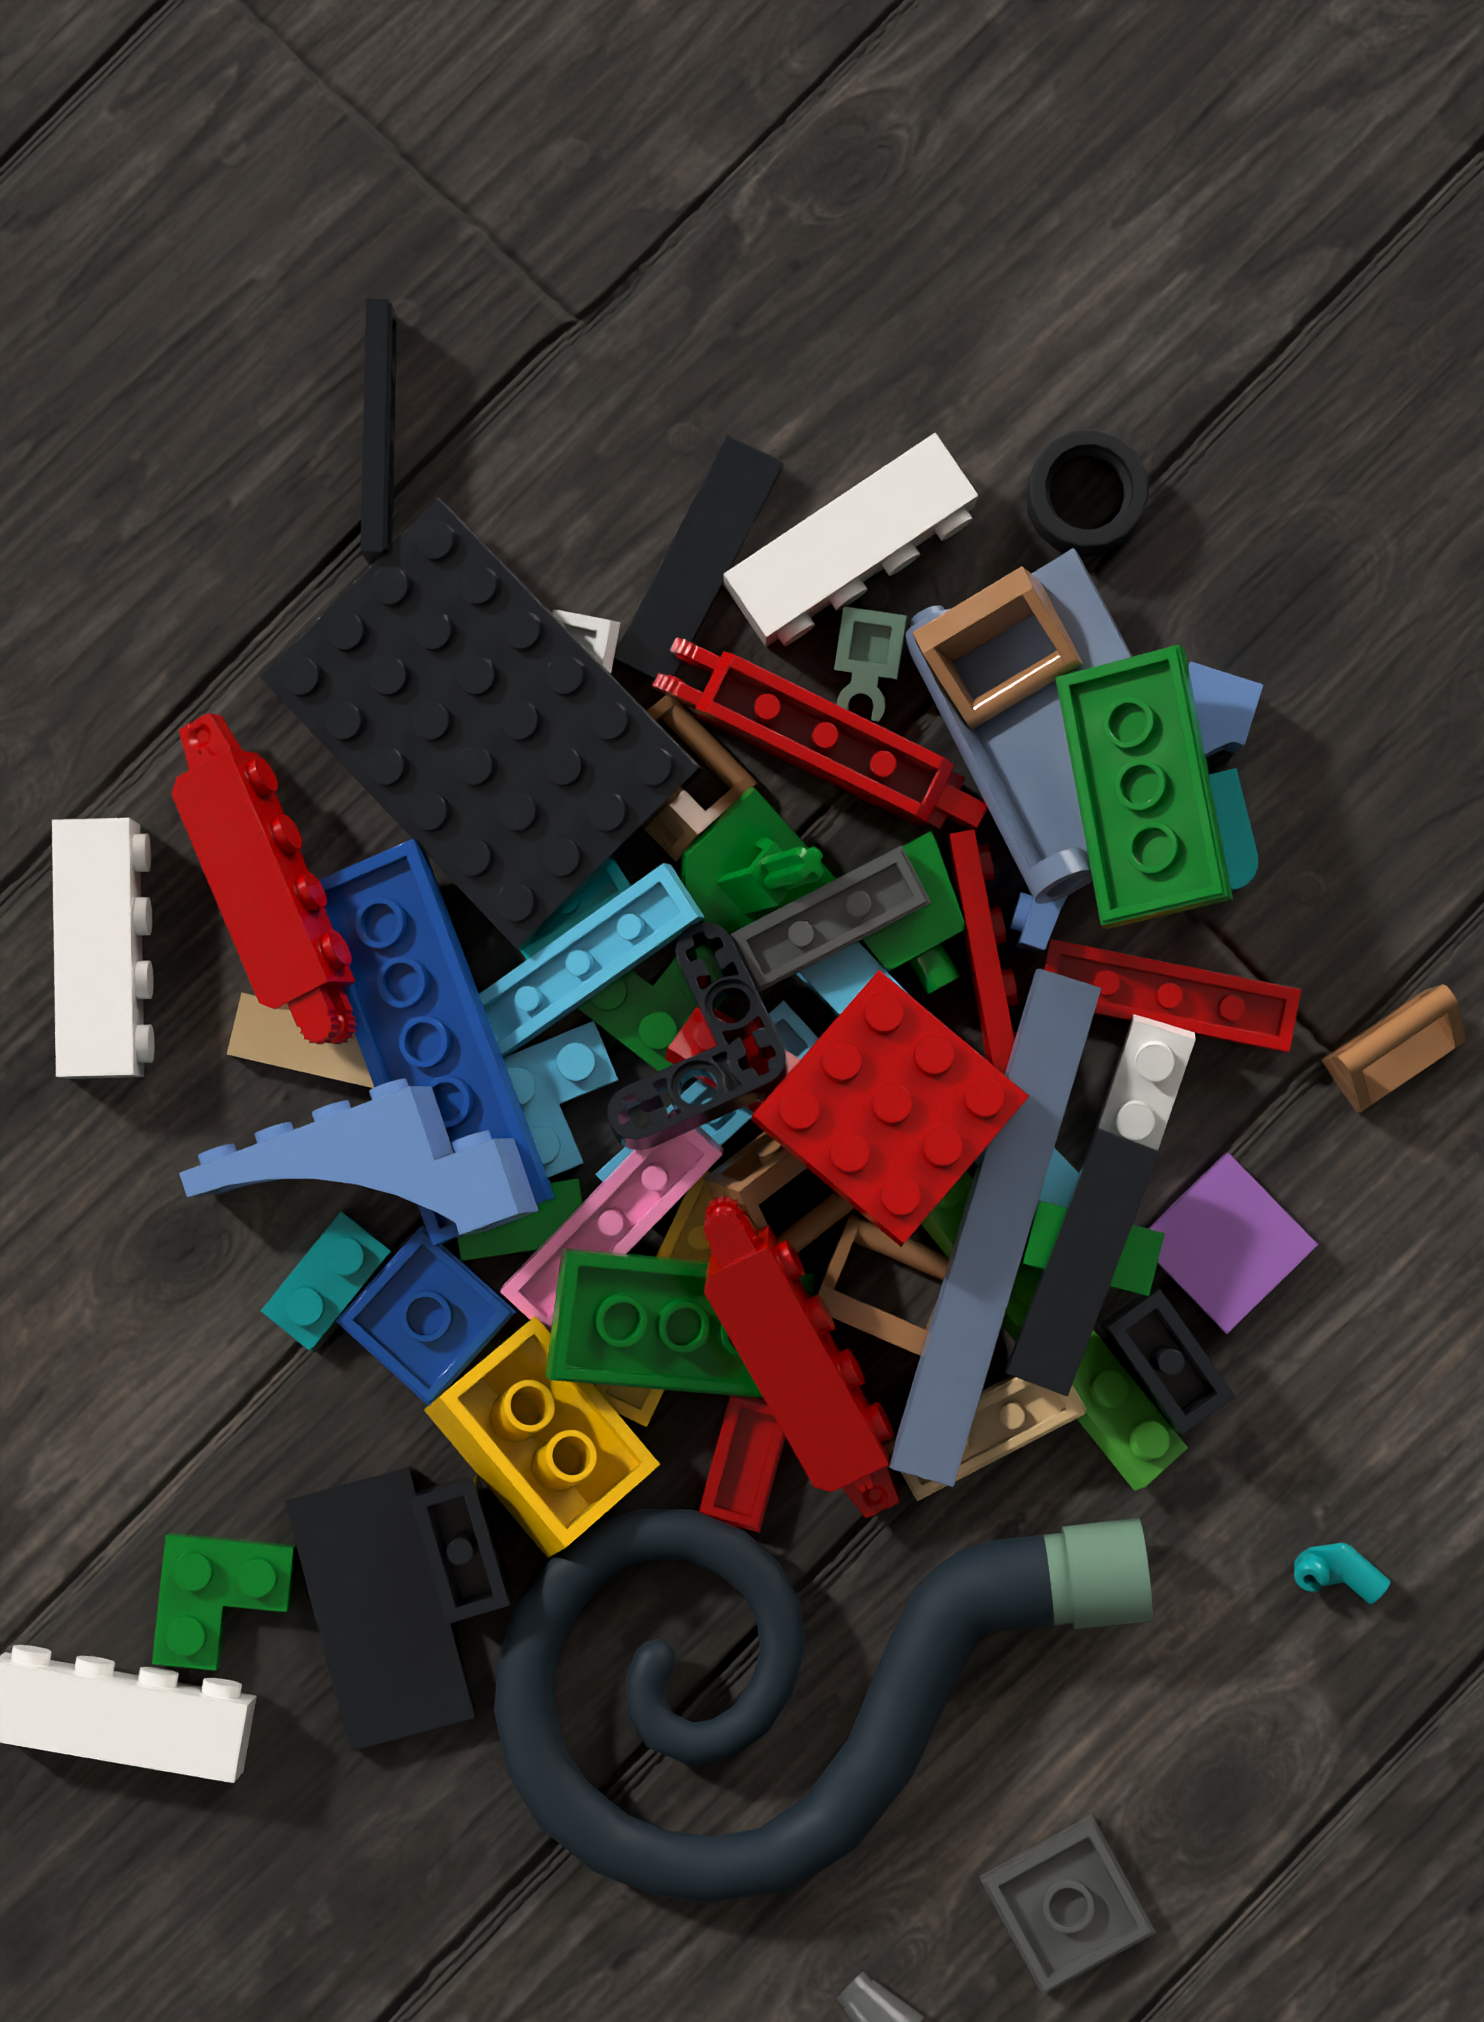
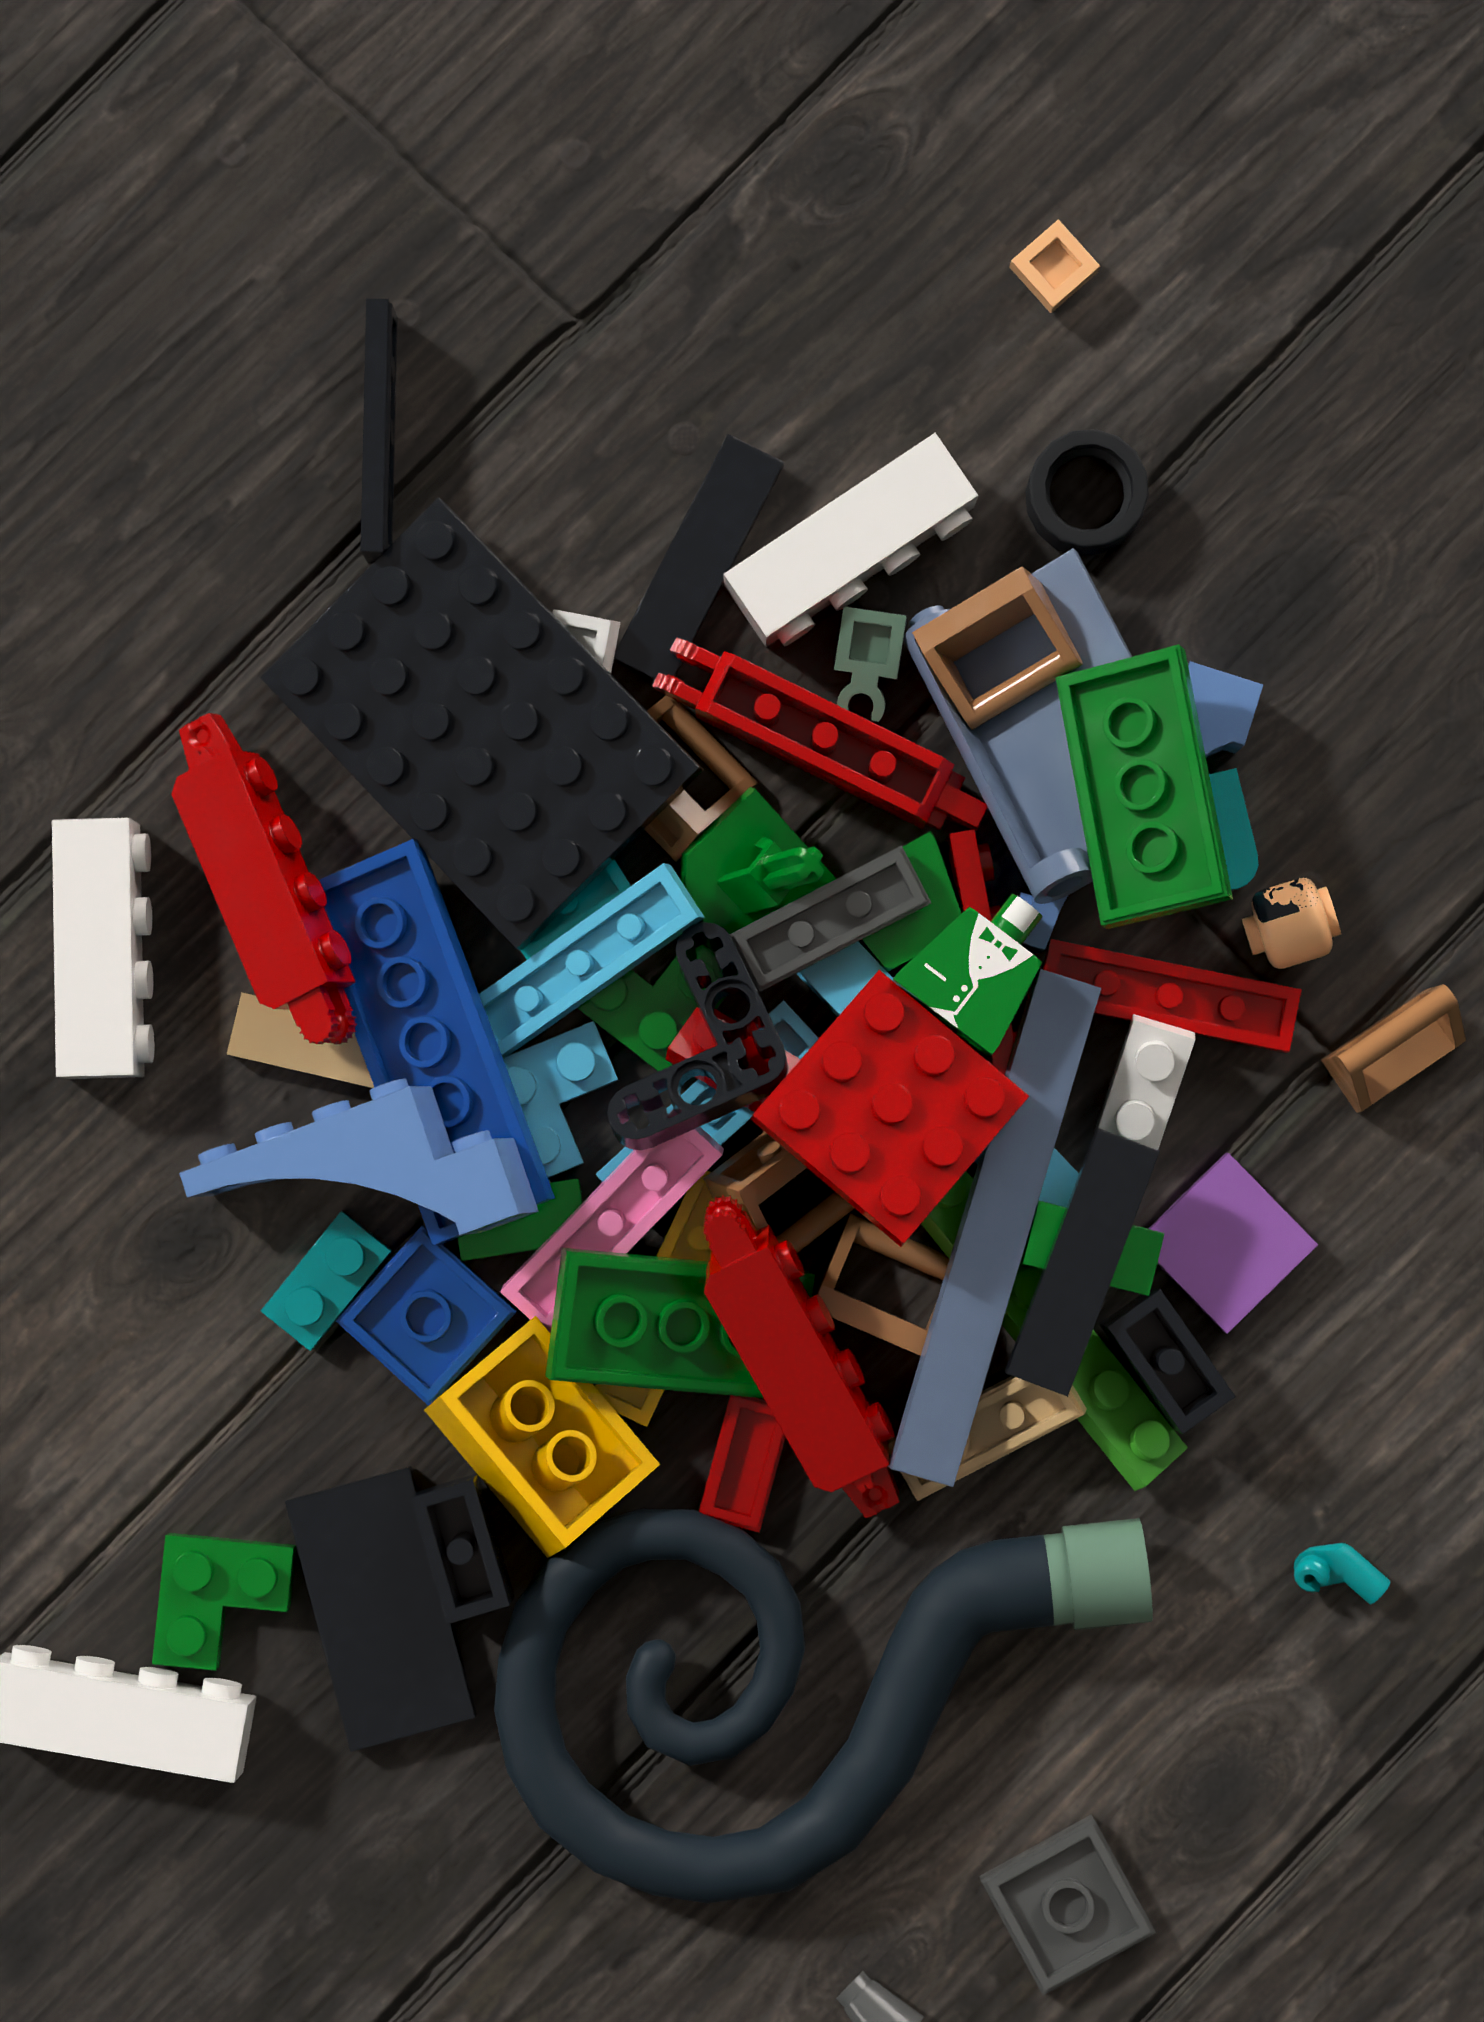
(976, 973): none -> green torso
(1054, 266): none -> light nougat plate
(1292, 923): none -> light nougat head

